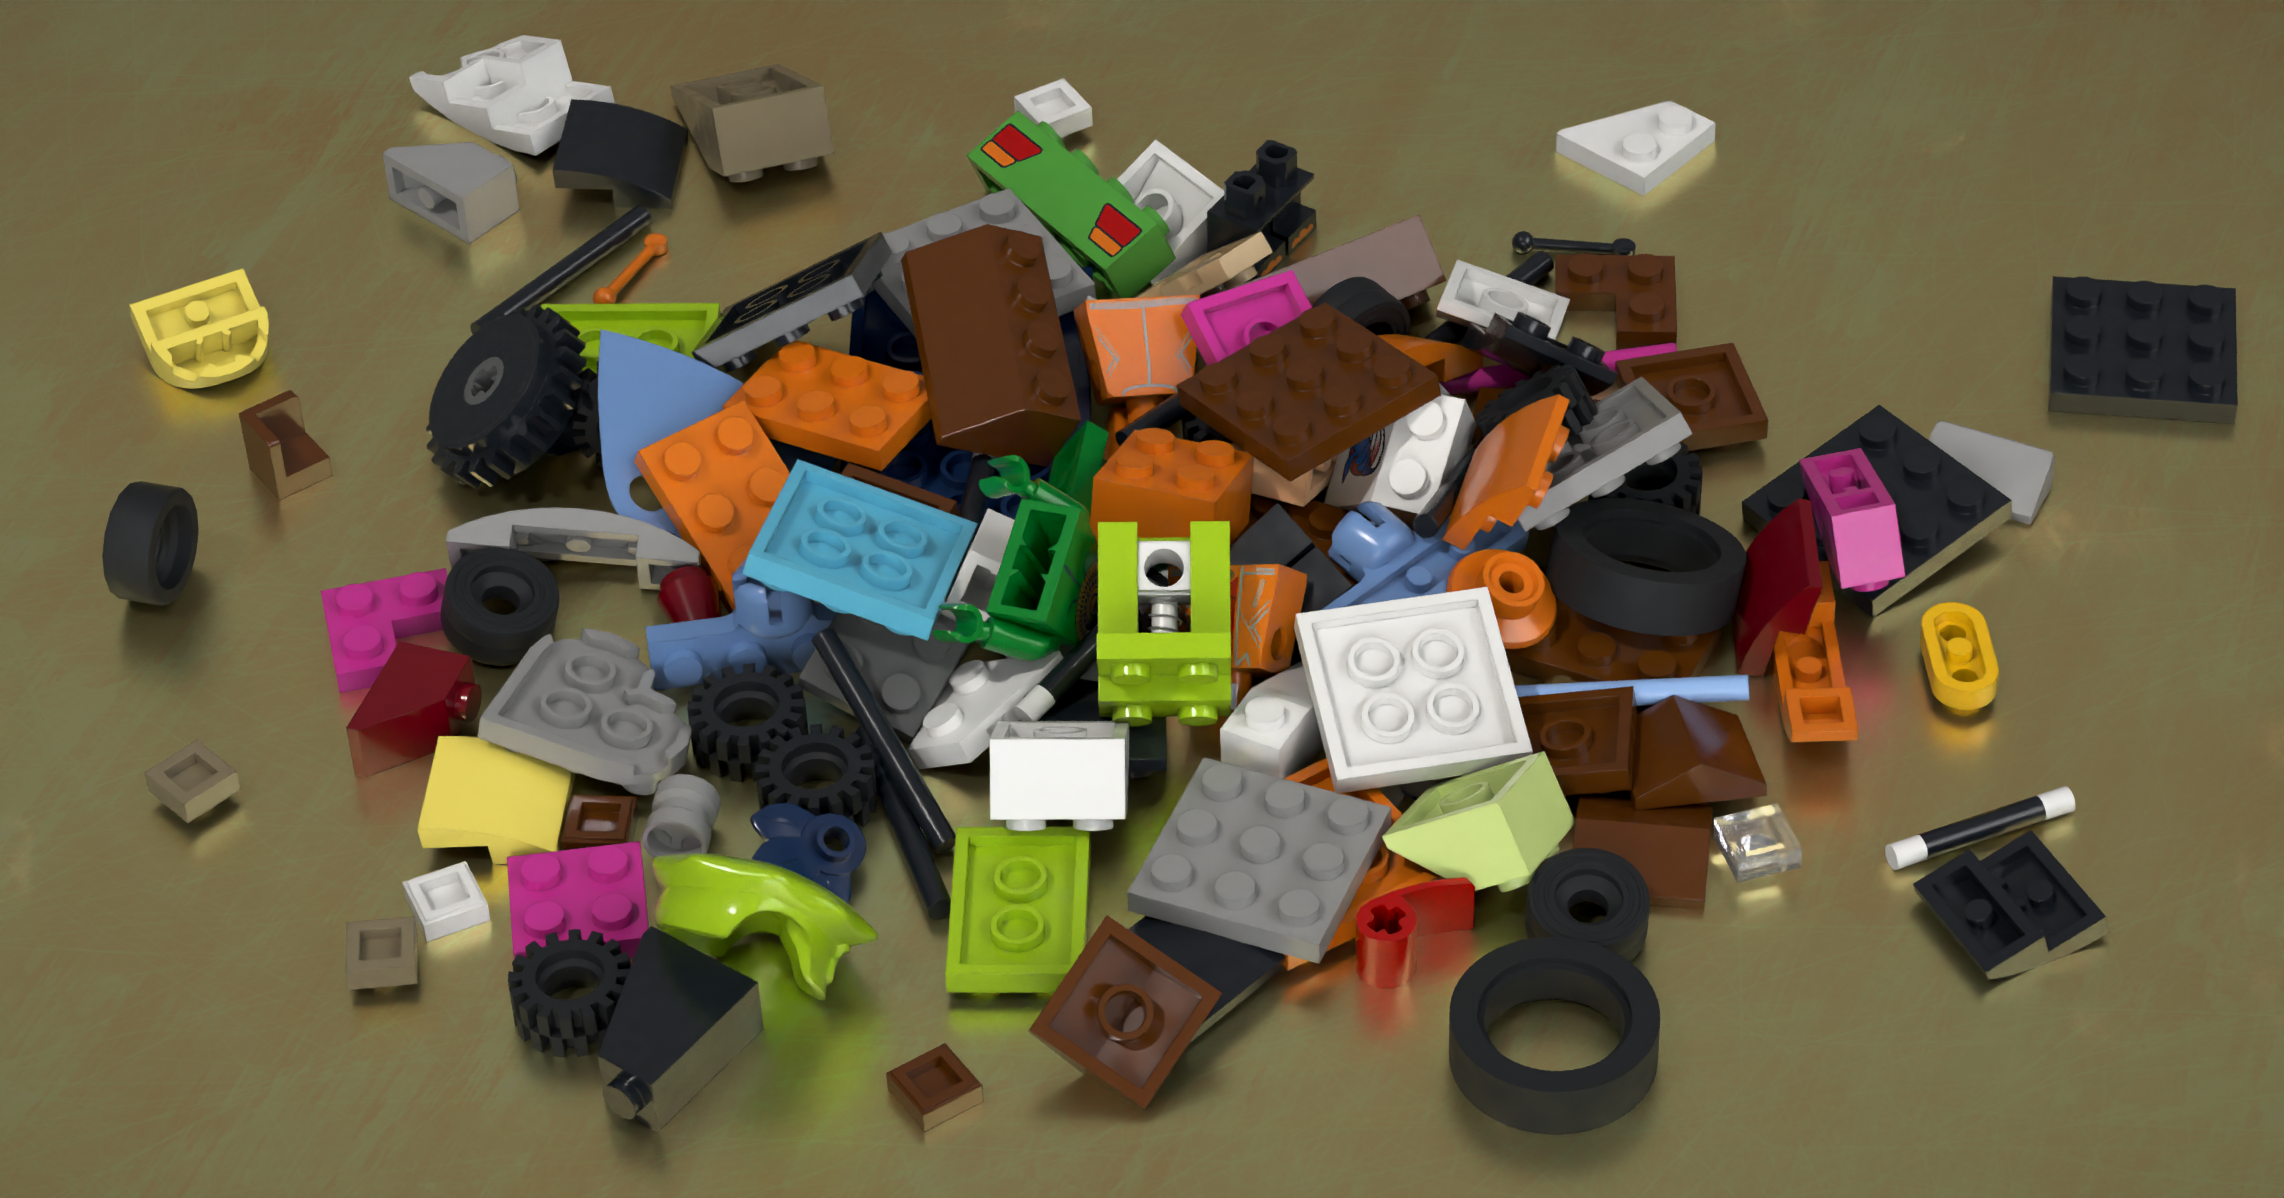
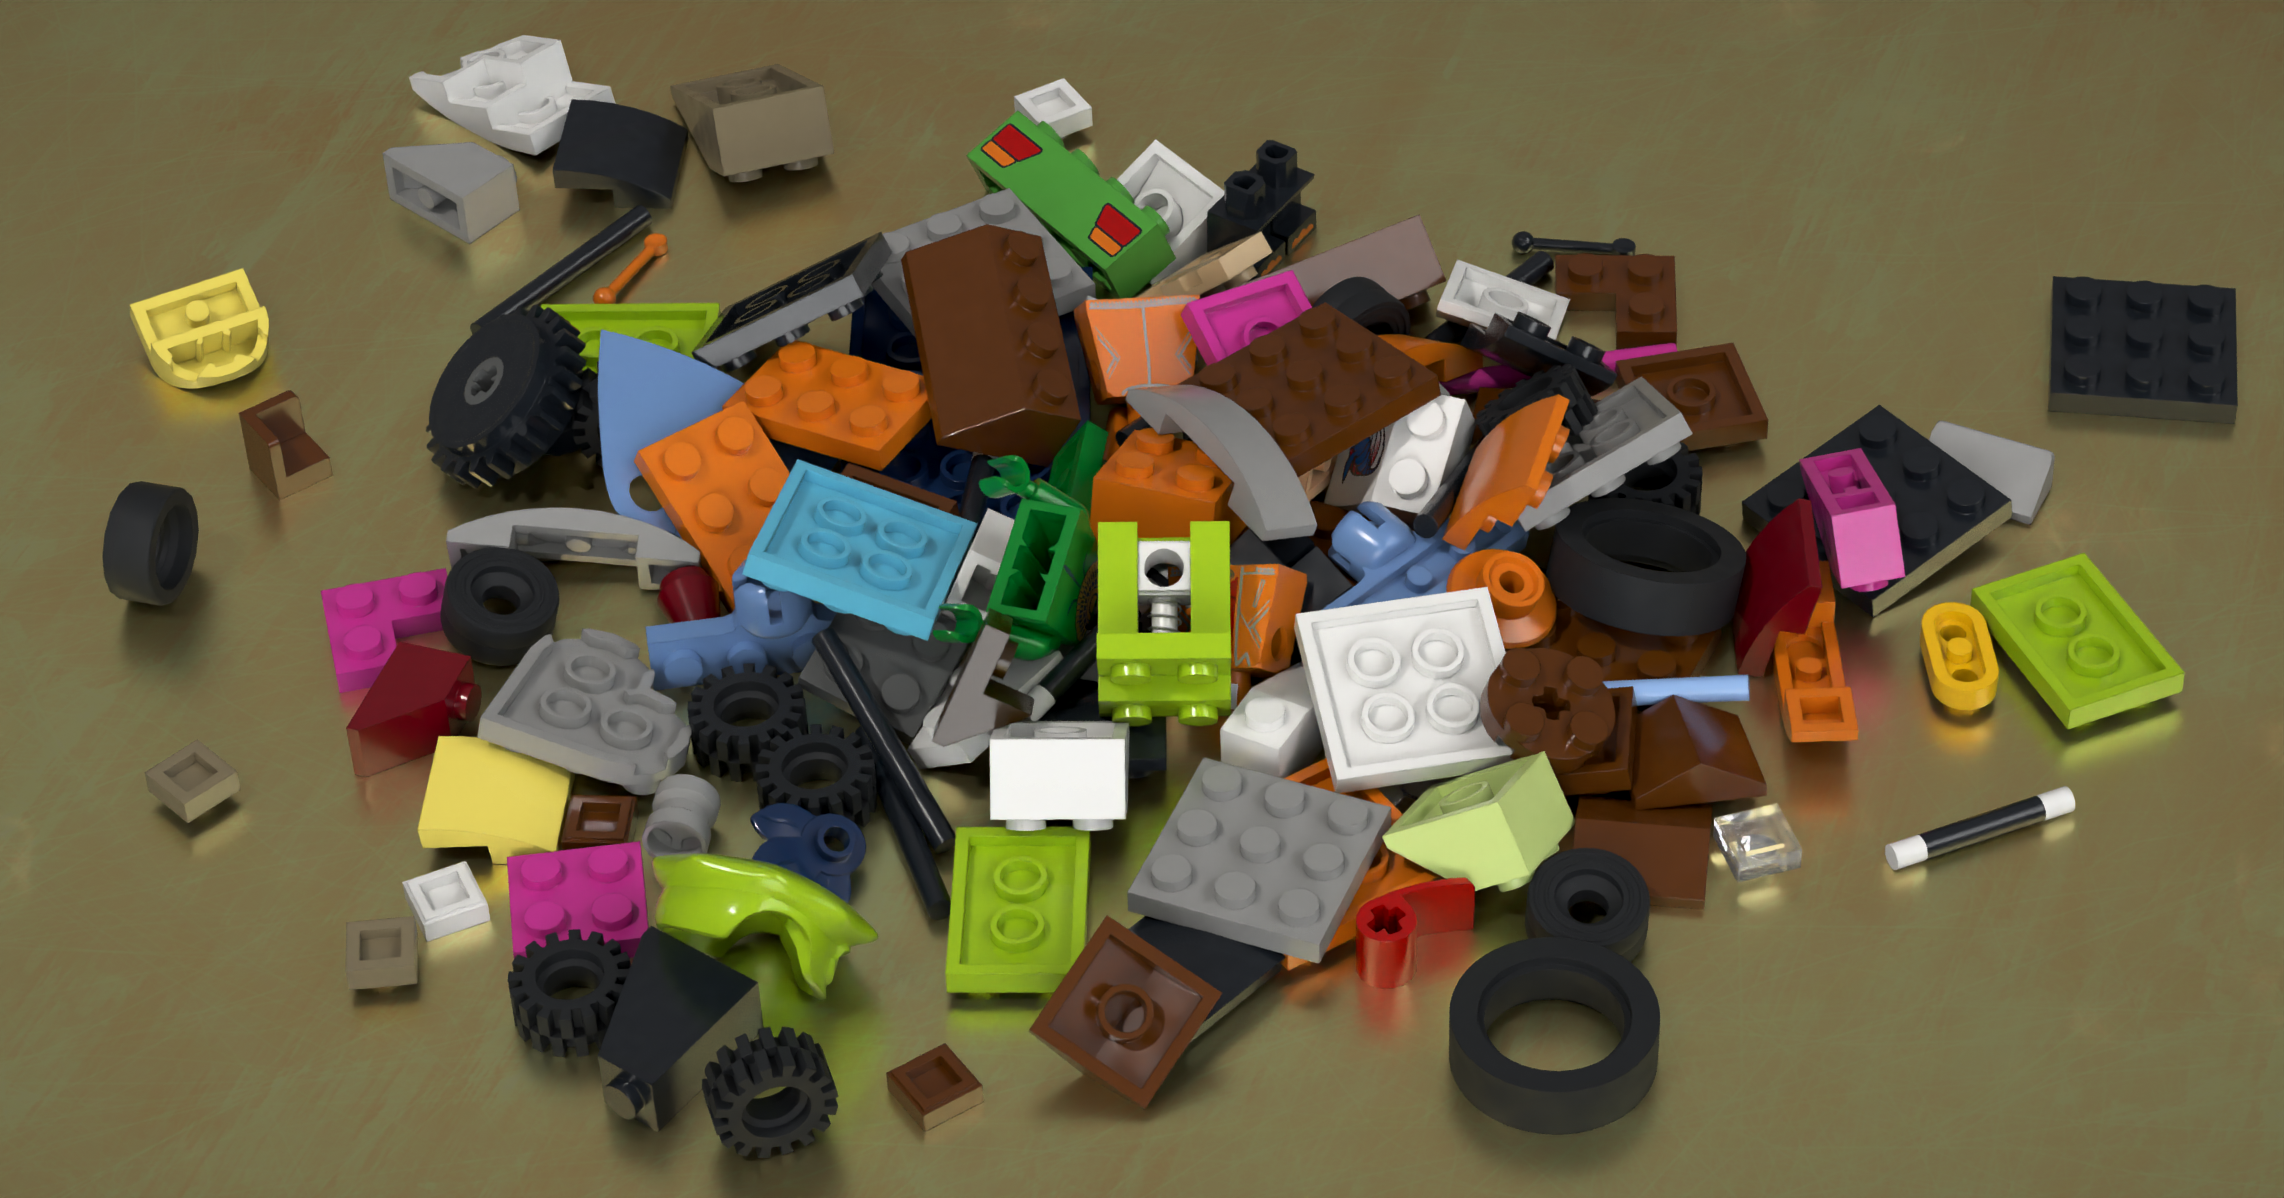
(762, 1066): none -> black tyre
(976, 700): none -> slope
(1265, 486): none -> light grey slope
(1559, 679): none -> reddish brown plate
(1638, 145): white wing -> none
(2012, 907): black slope -> none
(2077, 640): none -> lime plate

